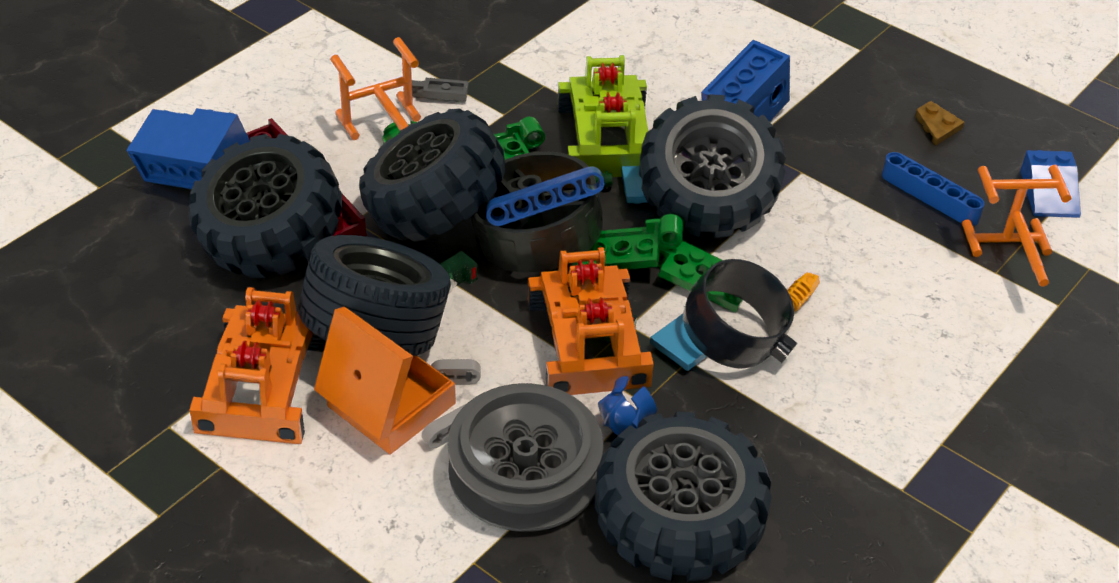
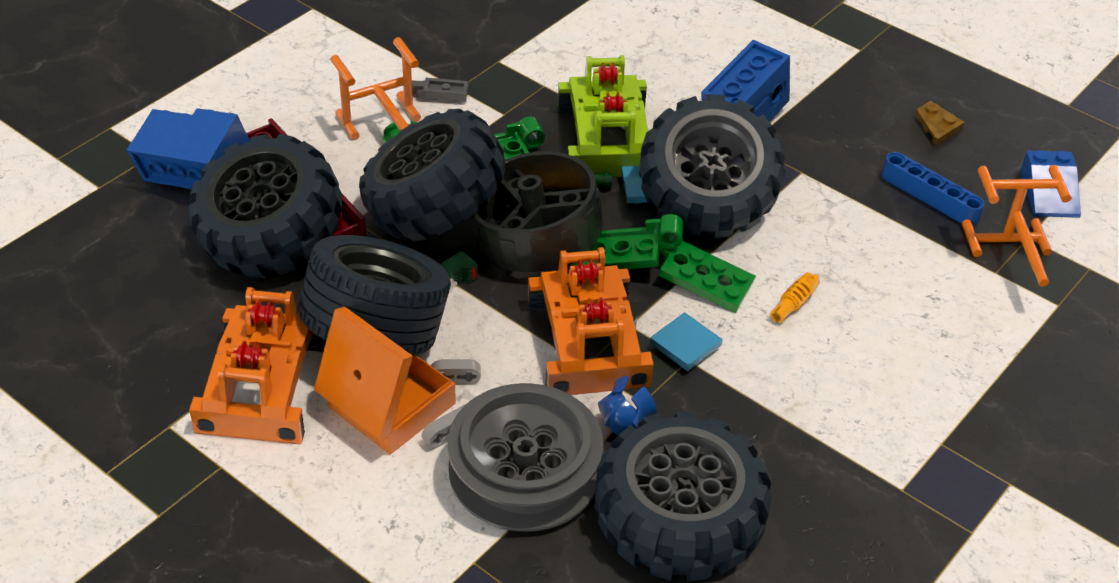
(554, 187): blue beam -> none
(759, 290): black cylinder -> none

